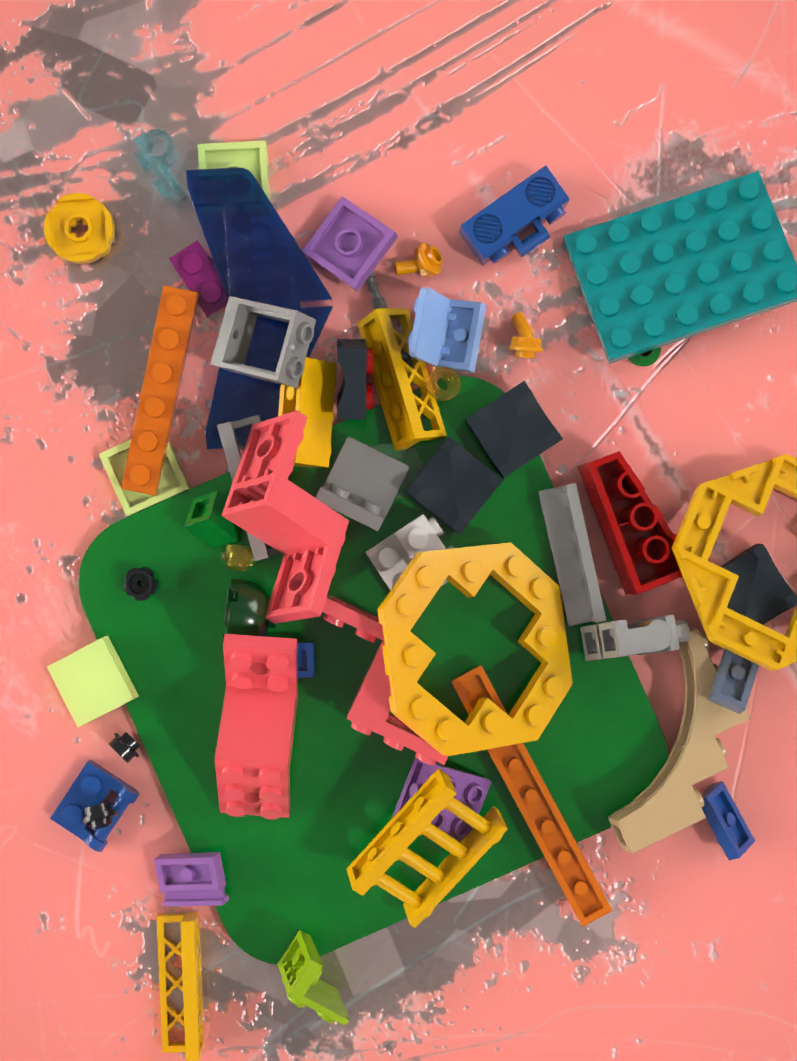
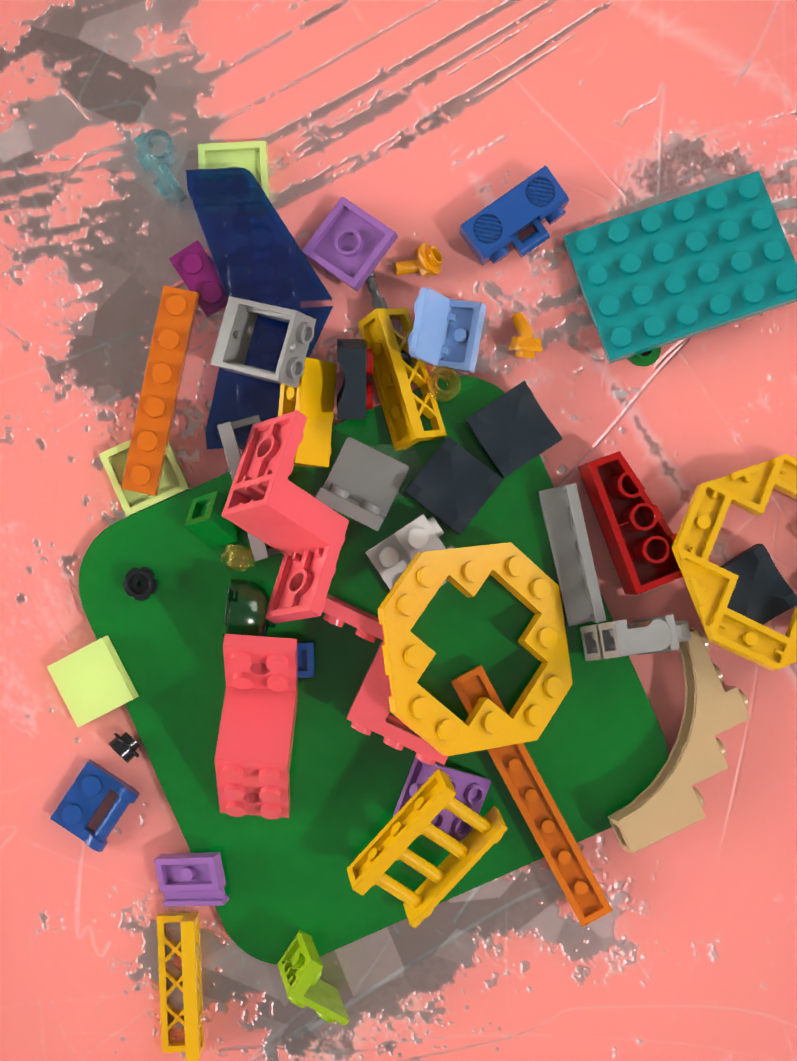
(64, 216): yellow plate -> none
(99, 815): black plate -> none
(726, 821): blue plate -> none
(733, 682): sand blue plate -> none

